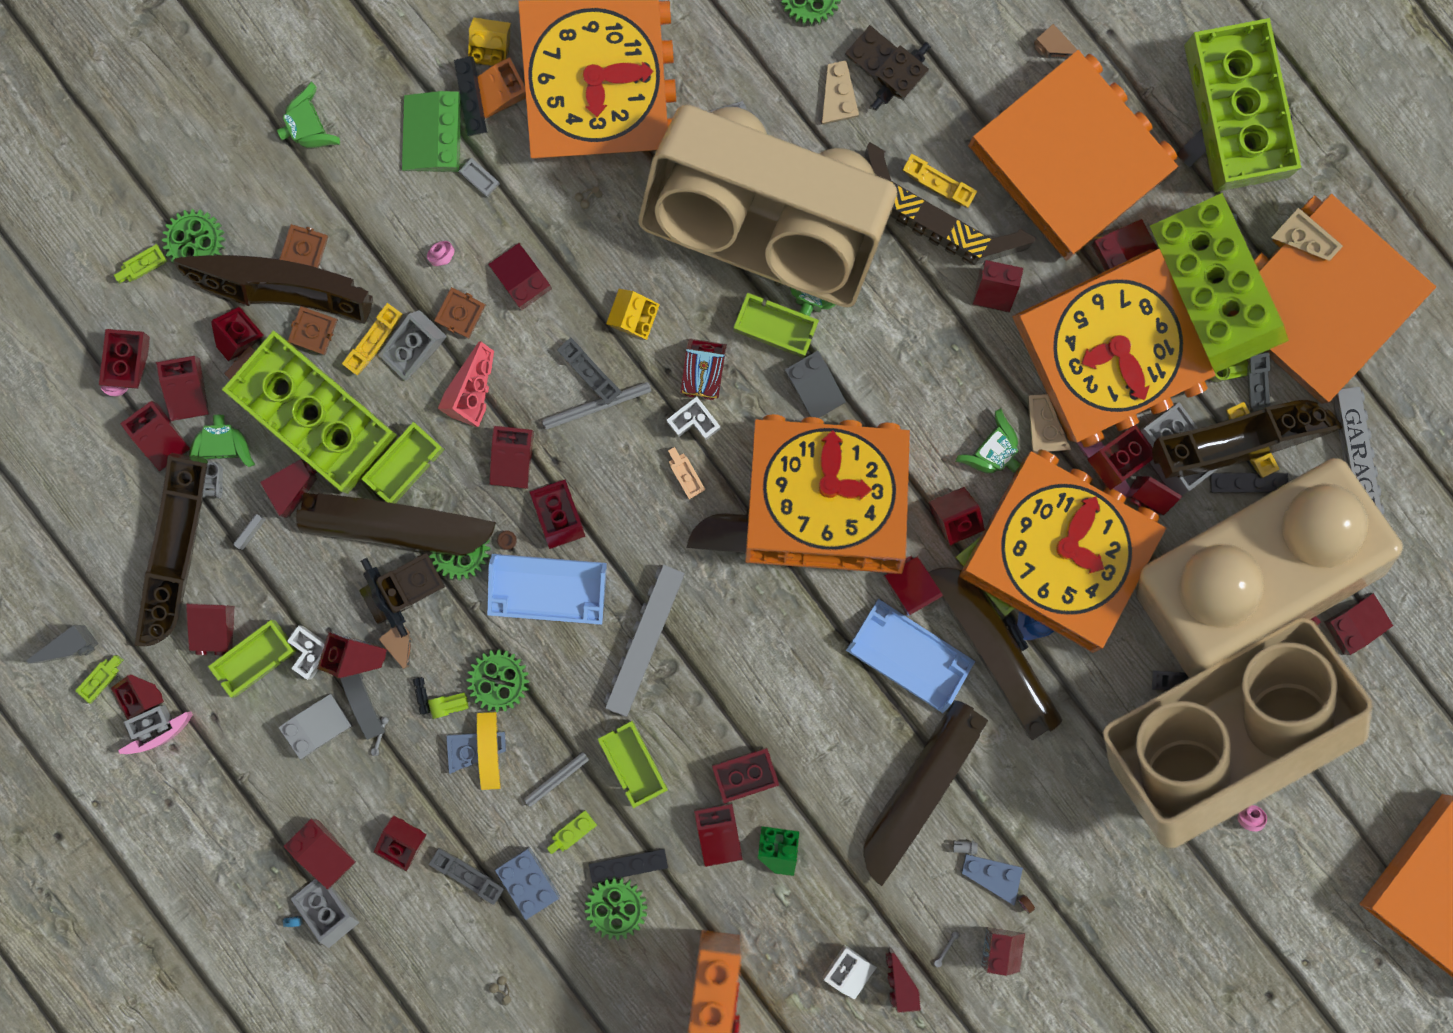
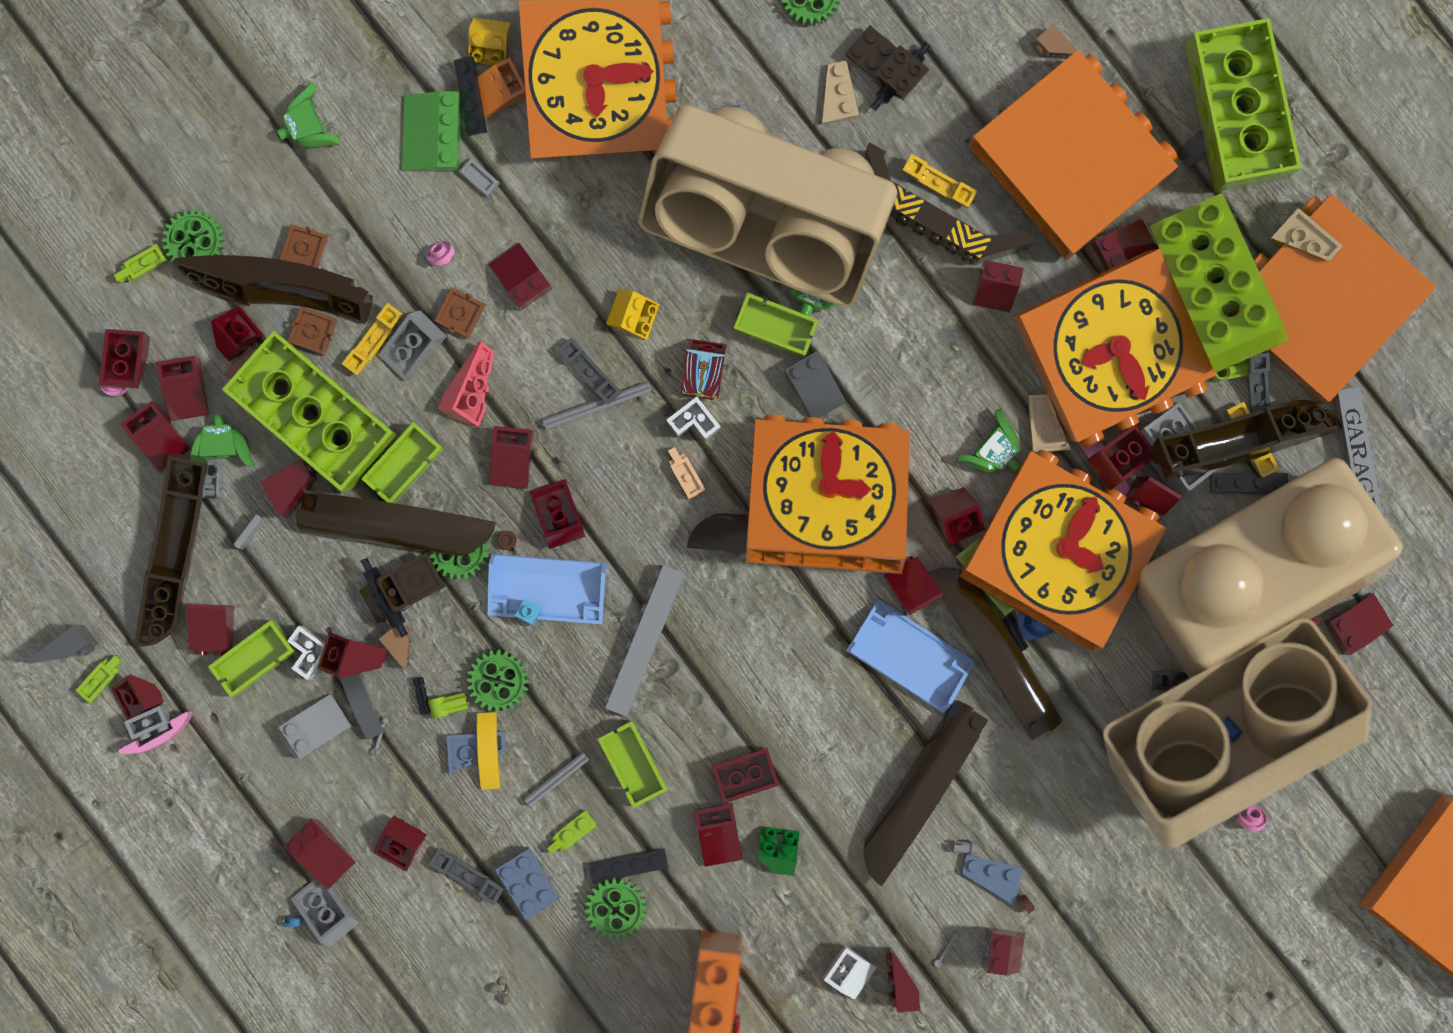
(528, 612): none -> medium azure brick
(1232, 729): none -> blue piece

